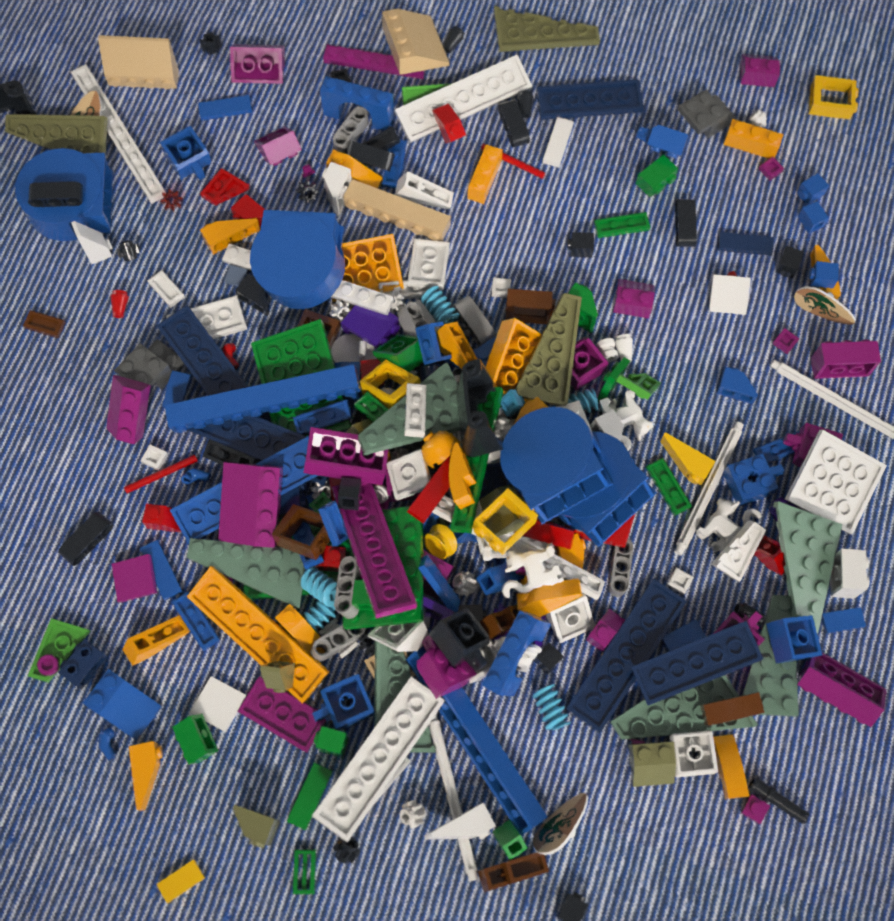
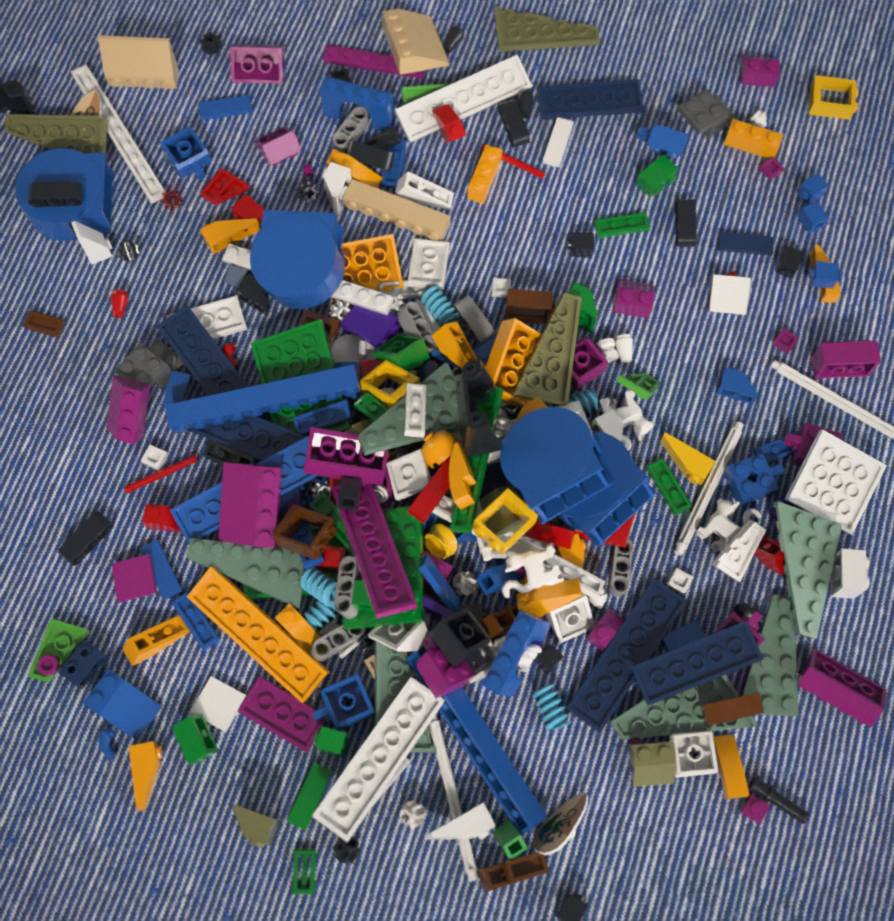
(166, 289): white tile -> none
(180, 881): yellow tile -> none
(195, 474): blue arm -> none
(278, 675): olive slope -> none
(333, 523): blue tile -> none
(429, 343): blue panel -> none
(511, 402): dark azure tile -> none
(600, 601): none -> white plate
(611, 377): green wing -> none
(794, 639): blue slope -> none
(823, 305): shield -> none
(843, 620): blue tile -> none

